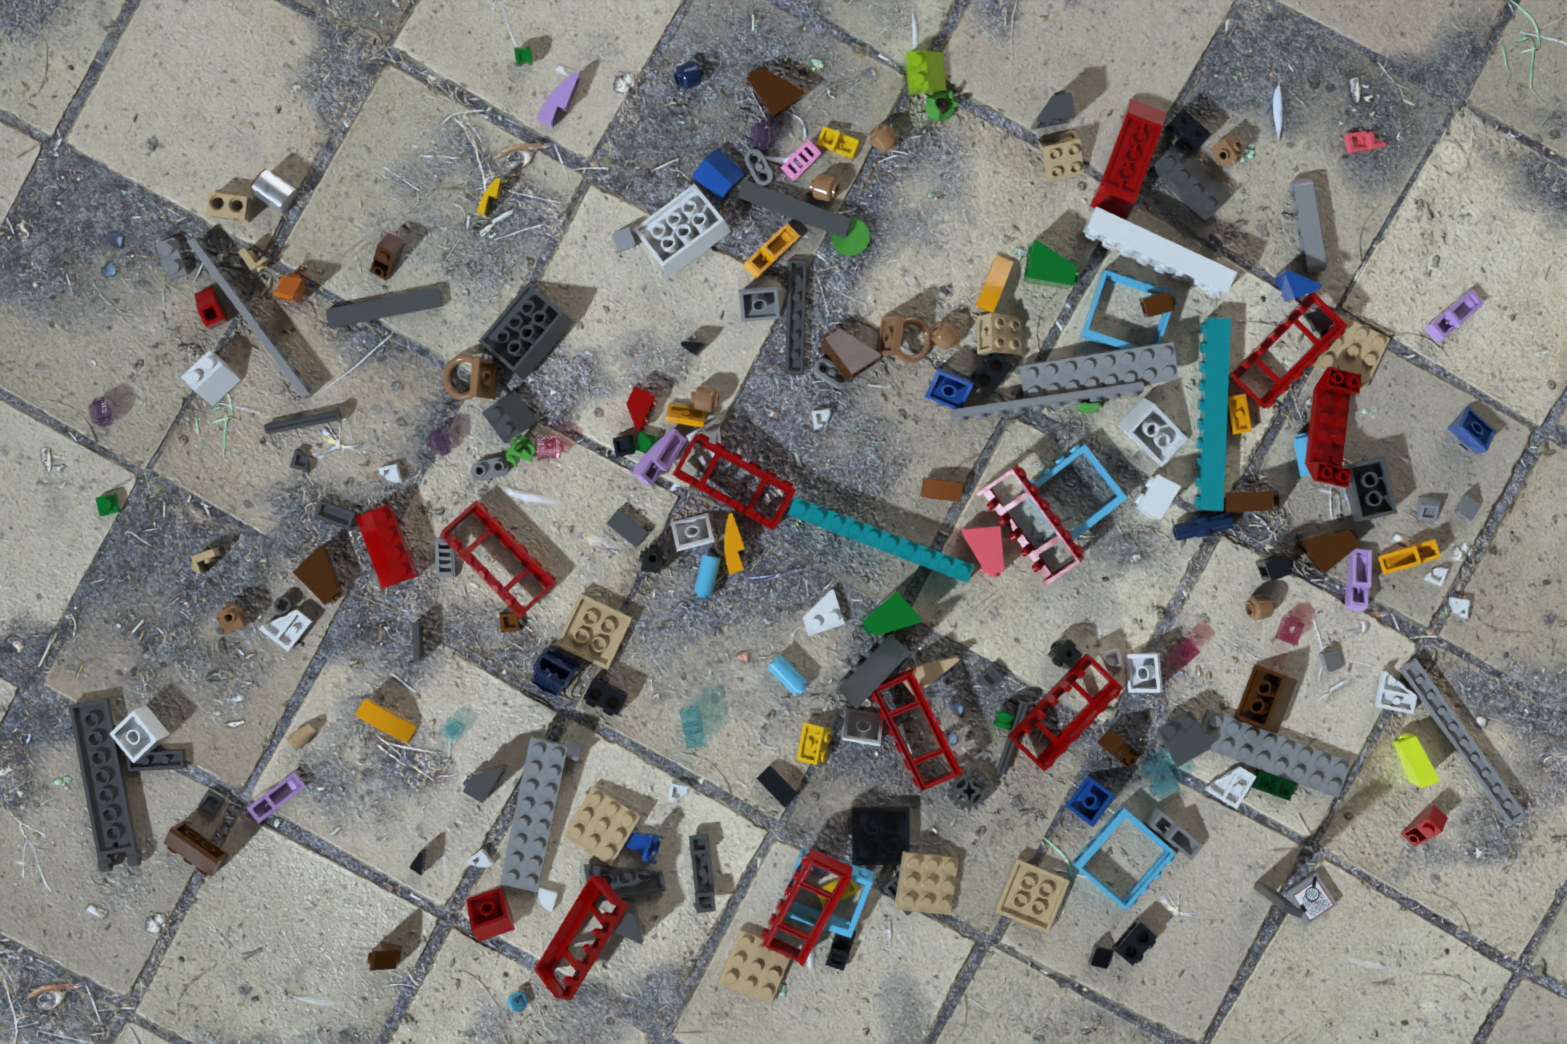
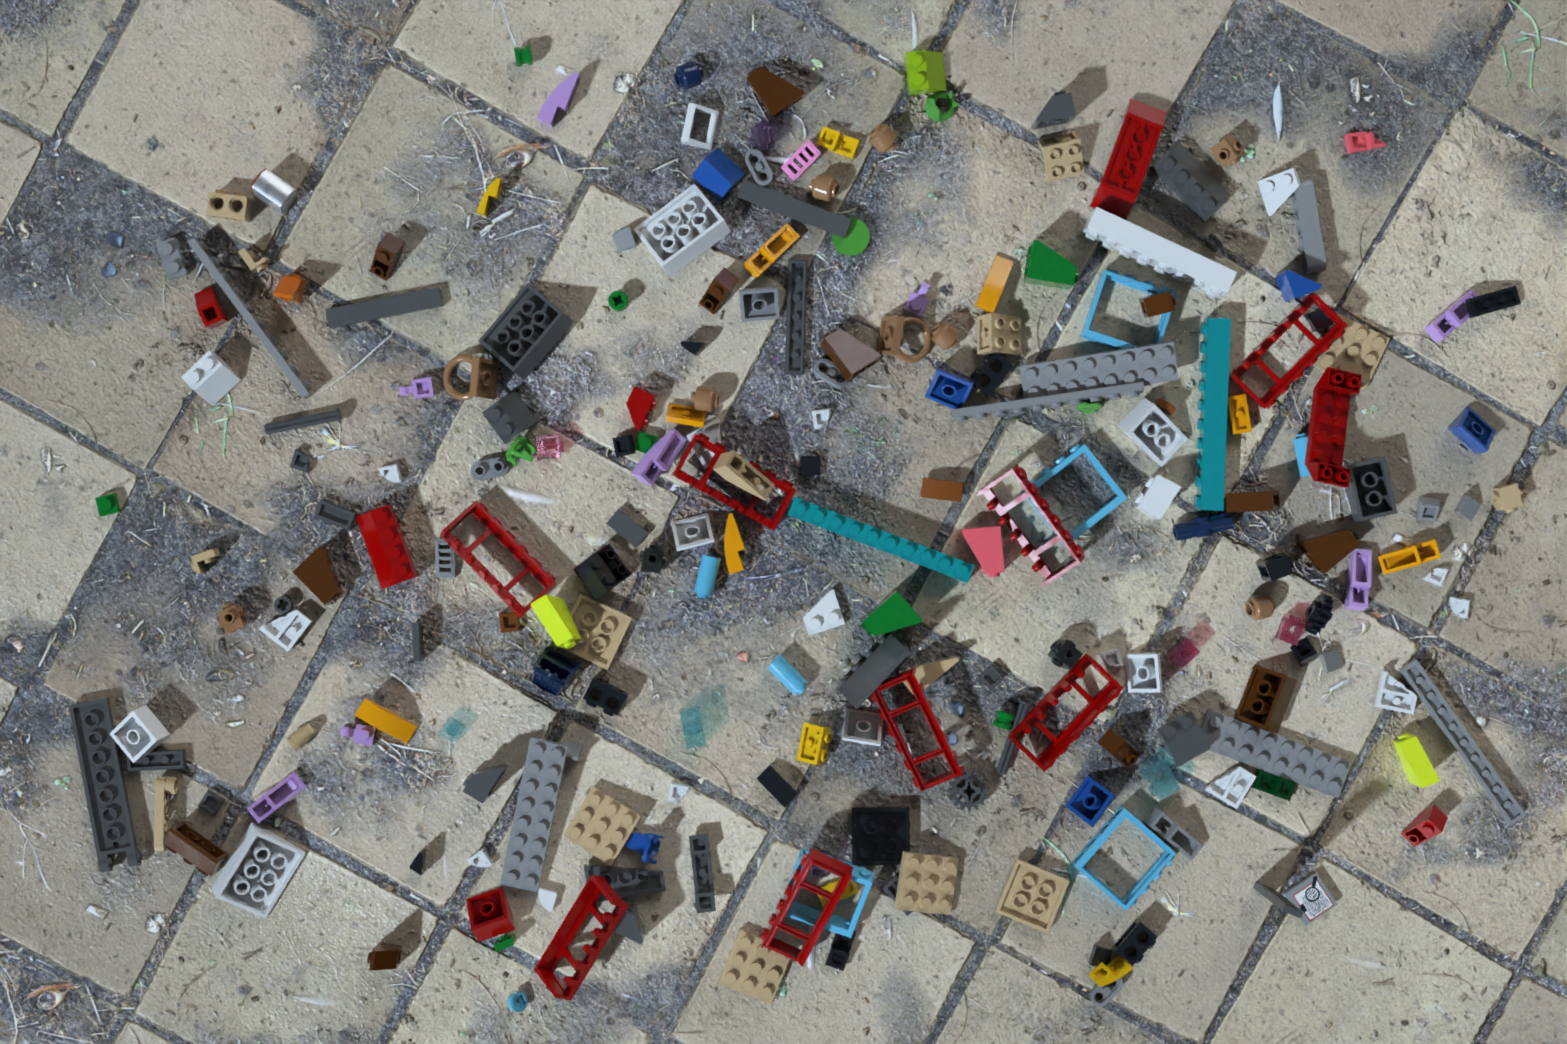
(102, 412): clear purple head -> none
(162, 789): none -> tan beam
(257, 871): none -> white slope
(362, 734): none -> lavender plate
(421, 388): none -> lavender plate
(440, 441): clear purple head -> none
(504, 941): none -> green plate
(557, 620): none -> neon yellow slope
(602, 571): none -> black slope
(621, 302): none -> green wheel
(689, 122): none -> white tile
(719, 290): none -> reddish brown slope
(742, 474): none -> tan slope
(810, 465): none -> black tile
(916, 302): none -> lavender plate
(1106, 974): none -> yellow slope
(1108, 992): none -> light grey plate
(1165, 406): none -> dark orange tile
(1188, 130): black brick -> none
(1278, 189): none -> white wing
(1304, 652): none -> black slope
(1318, 614): none -> black gear
(1492, 301): none -> black tile
(1507, 497): none -> tan brick

